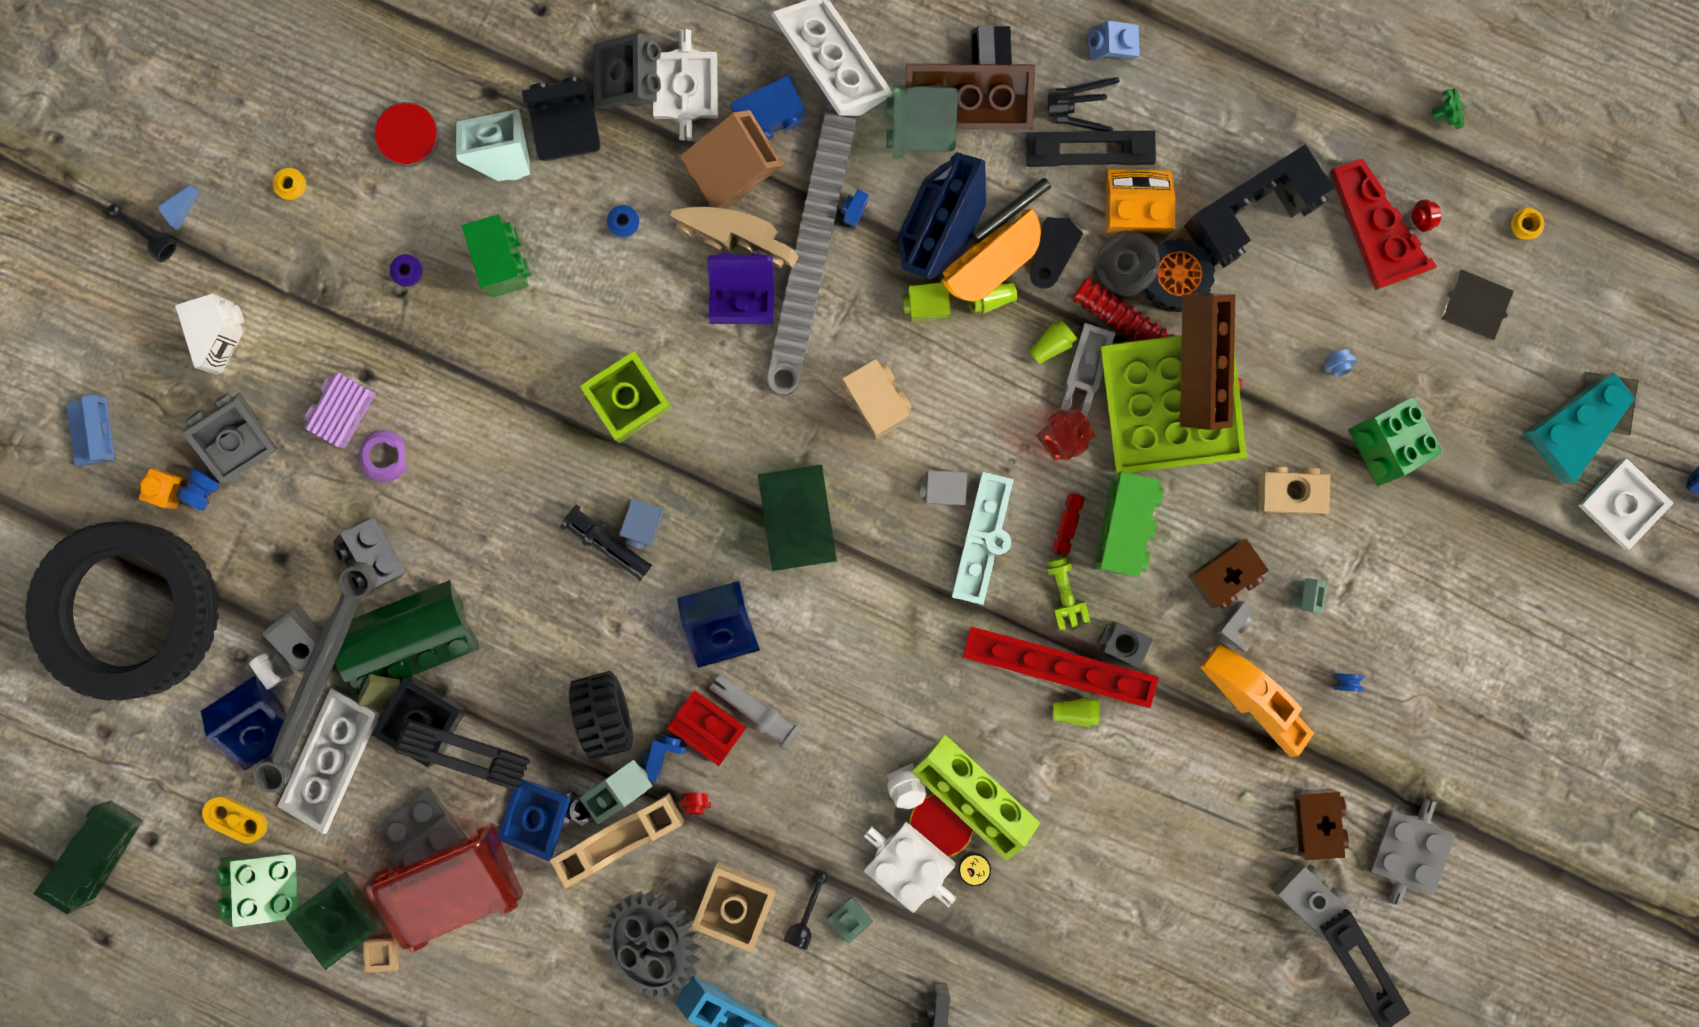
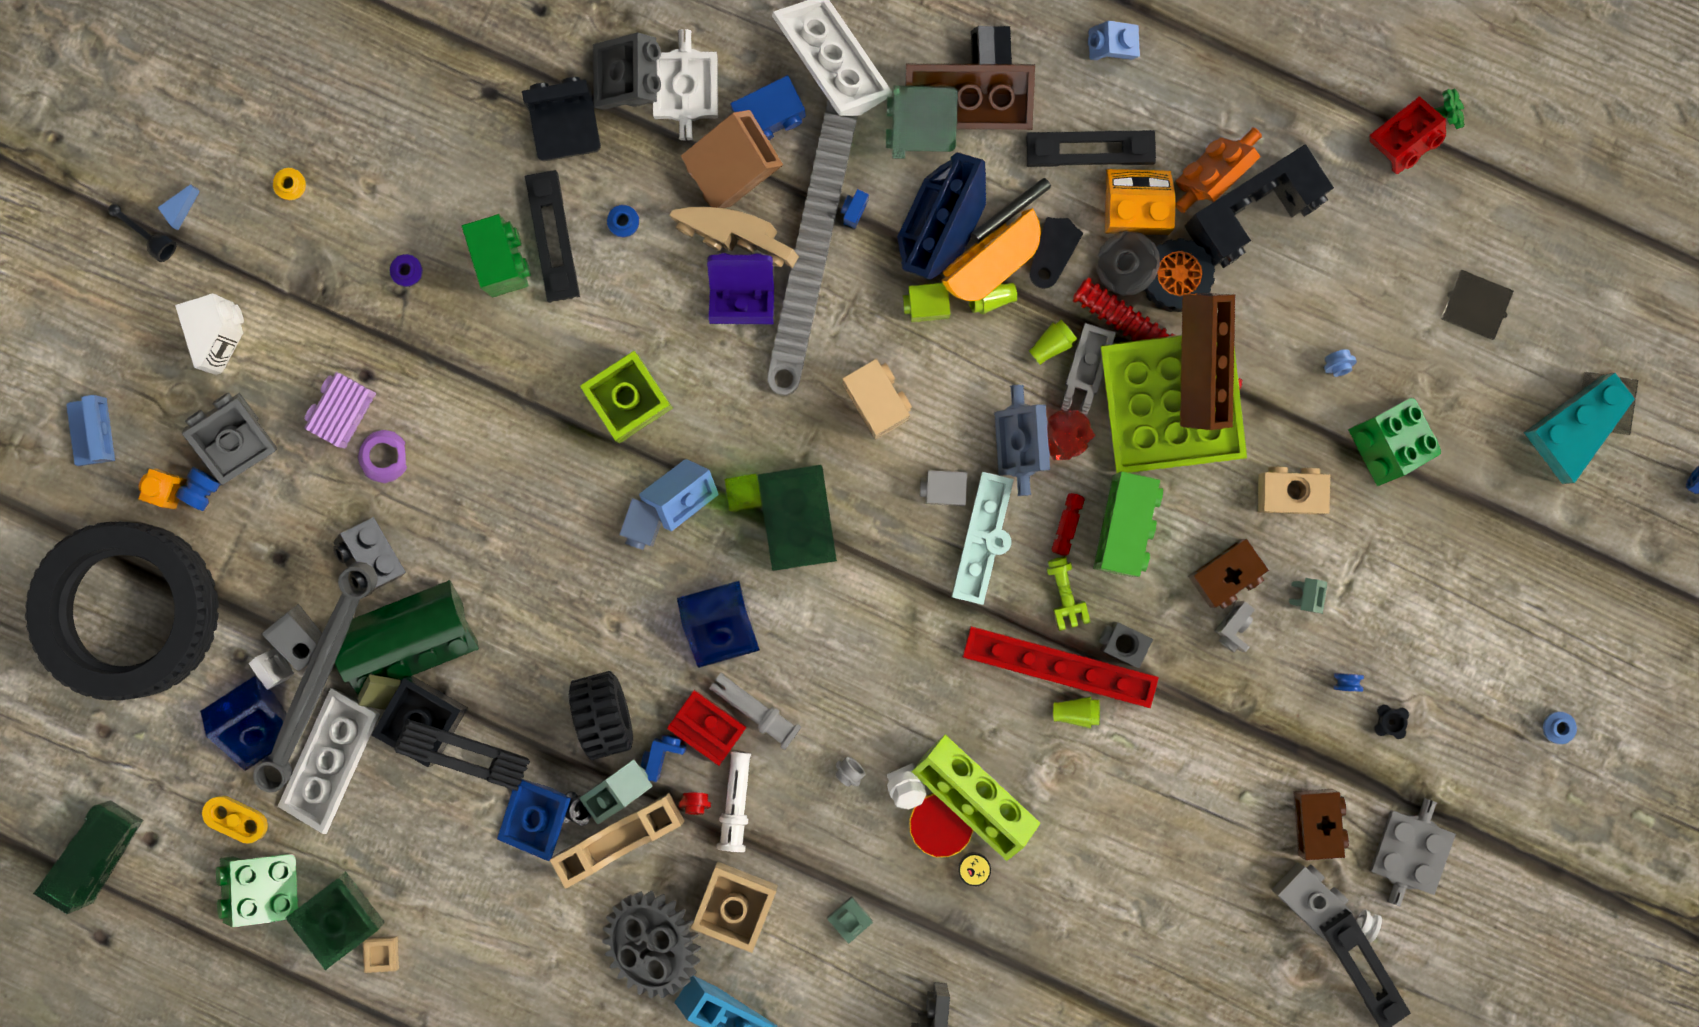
(406, 134): red tile -> none
(420, 829): dark grey plate -> none
(445, 890): clear red windscreen -> none
(494, 145): light aqua slope -> none
(542, 191): none -> black container
(593, 534): black pin -> none
(680, 493): none -> medium blue panel
(734, 819): none -> white pin
(743, 492): none -> clear neon green brick
(799, 934): black hinge -> none
(849, 772): none -> light grey plate
(909, 867): white plate -> none
(1022, 440): none -> sand blue plate
(1063, 103): black plant -> none
(1217, 169): none -> orange plate
(1261, 696): light orange slope -> none
(1369, 924): none -> white bush
(1381, 235): red wing -> none
(1400, 724): none -> black plate
(1410, 134): none -> red bracket
(1426, 215): red plate -> none
(1535, 219): yellow plate -> none
(1550, 727): none -> medium blue plate
(1625, 504): white plate -> none

